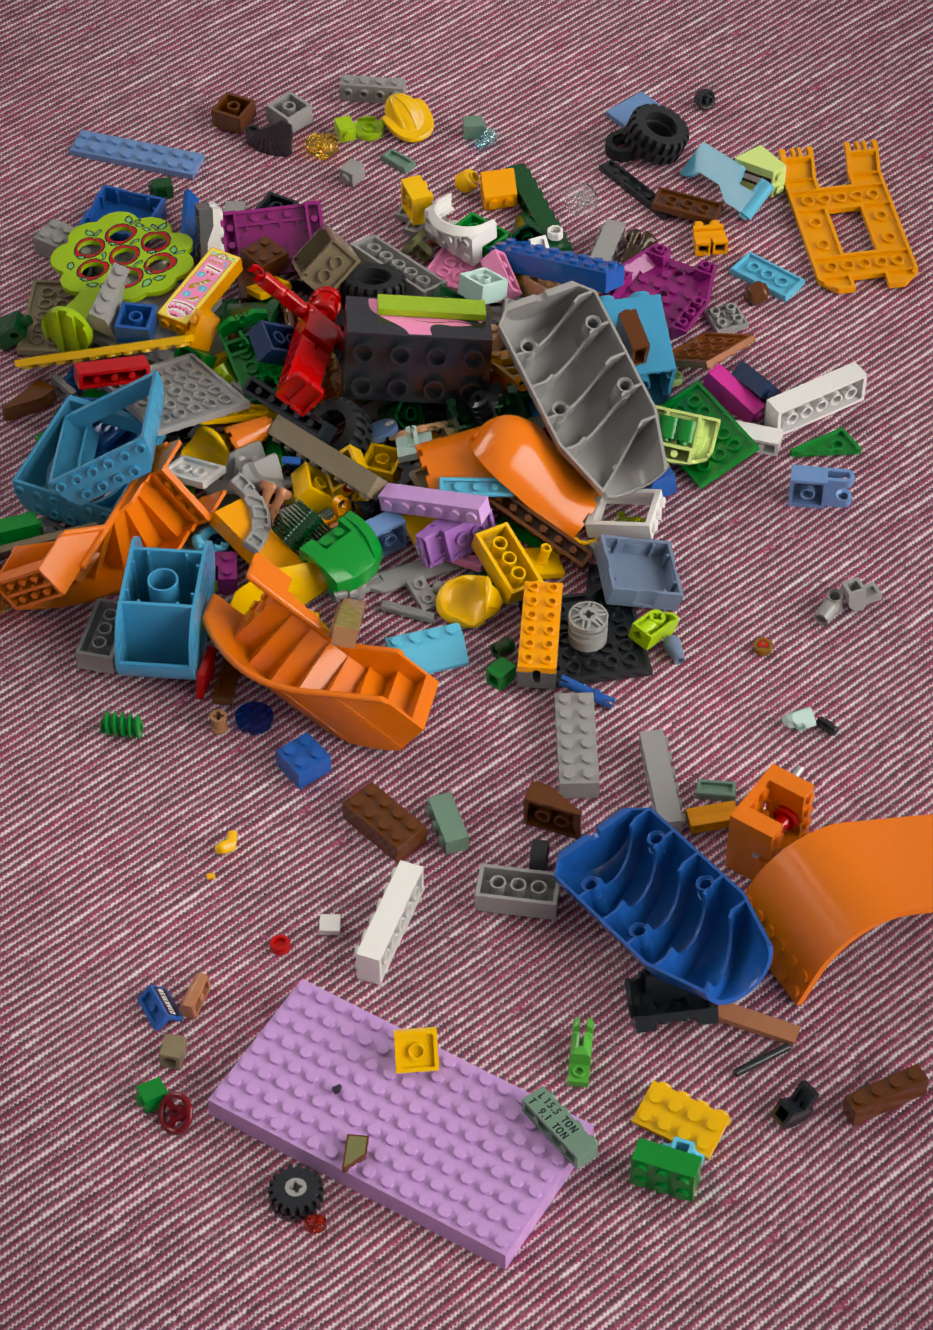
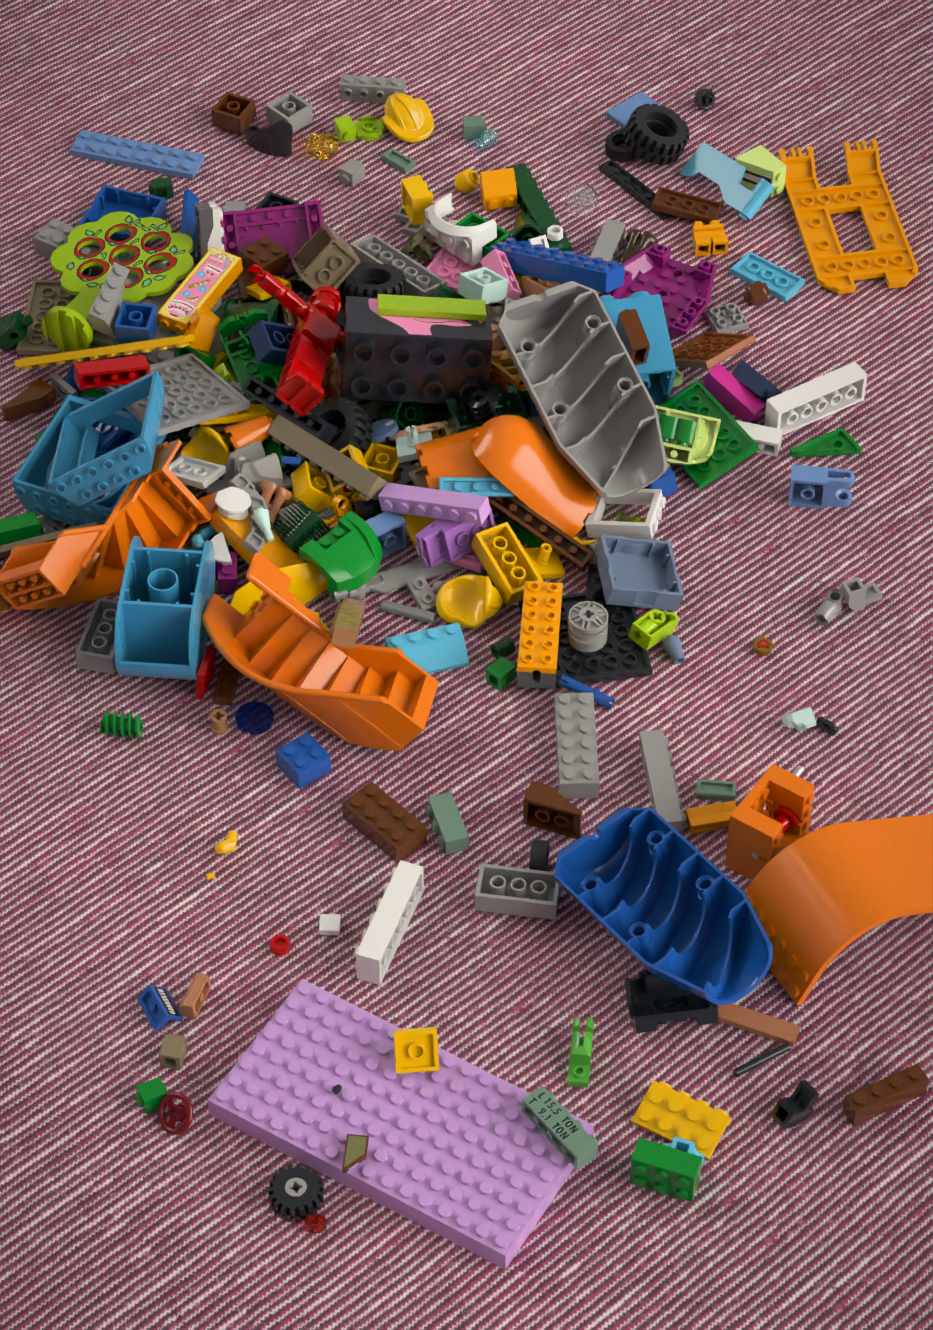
(220, 549): none -> white tile
(233, 503): none -> white hat
(262, 519): none -> light aqua cone

